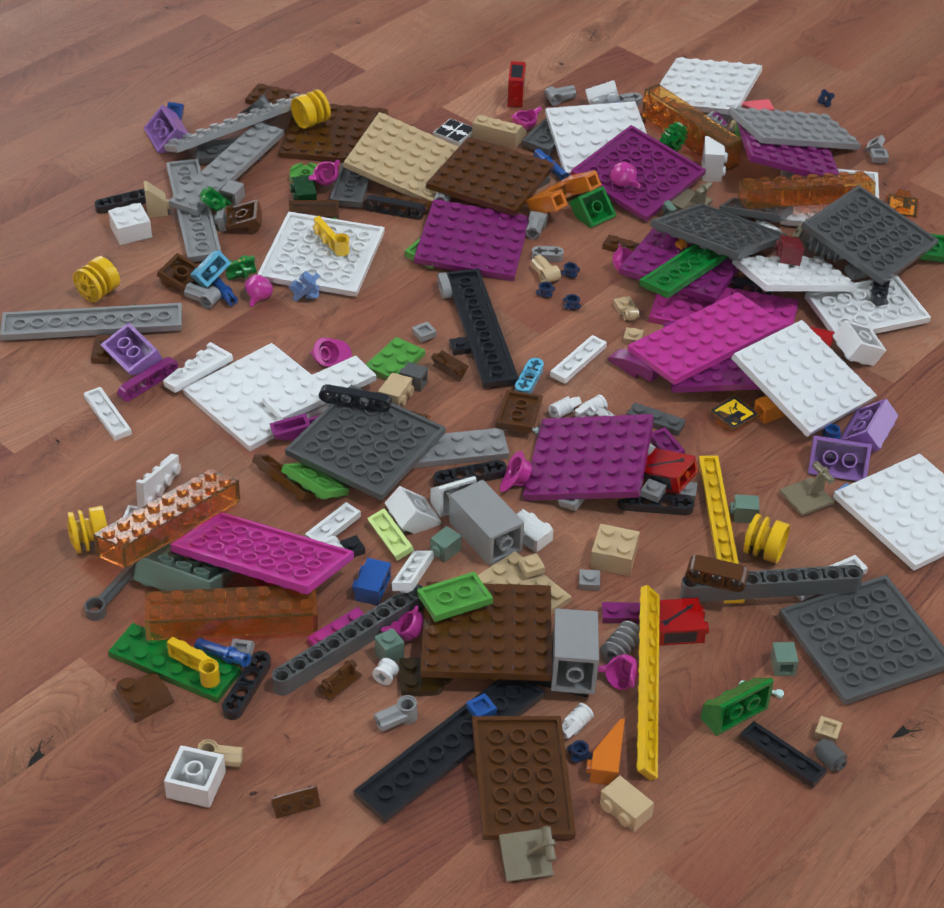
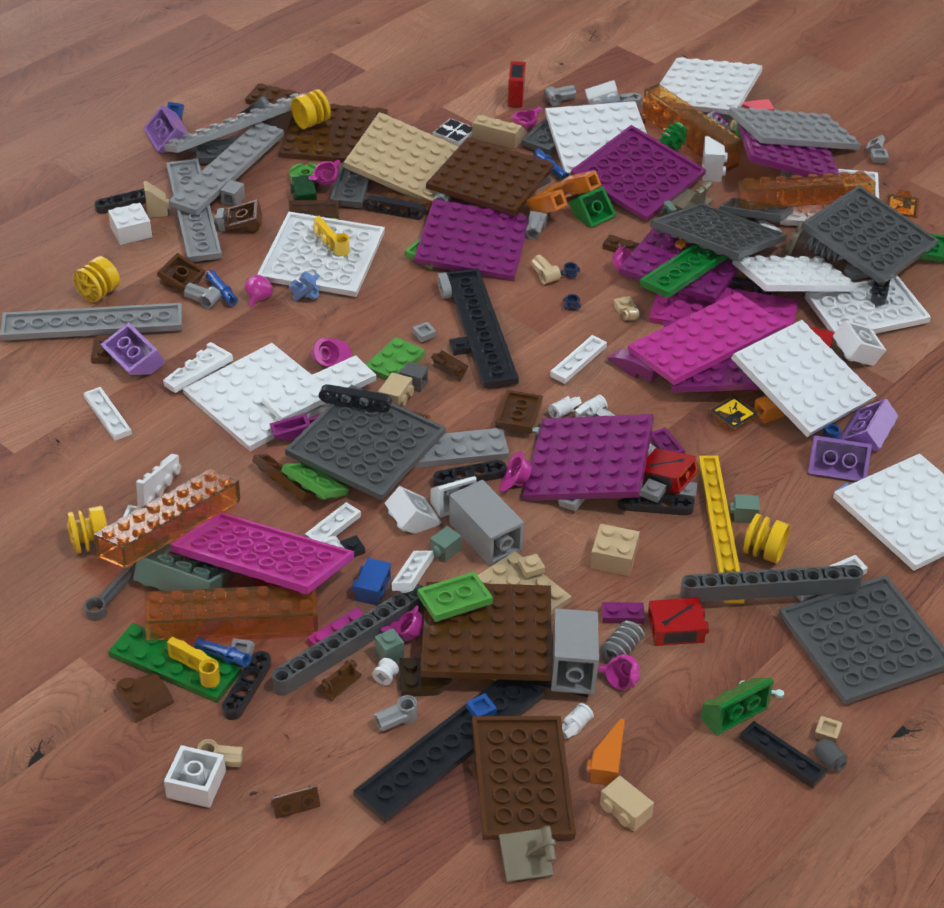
(130, 389): magenta beam -> none
(210, 268): medium azure brick -> none
(213, 199): green hips -> none
(241, 267): green hips -> none
(390, 534): yellowish green plate -> none
(528, 371): medium azure beam -> none
(536, 533): white brick -> none
(545, 289): dark blue plate -> none
(550, 253): light grey beam -> none
(579, 746): dark blue plate -> none
(589, 580): light grey plate -> none
(624, 175): dark pink hair -> none
(632, 335): tan plate -> none
(648, 684): yellow plate -> none
(661, 419): dark grey plate -> none
(717, 573): reddish brown beam -> none
(784, 659): sand green brick -> none
(789, 250): dark red brick -> none
(809, 494): dark tan plate -> none
(821, 99): dark blue plate -> none

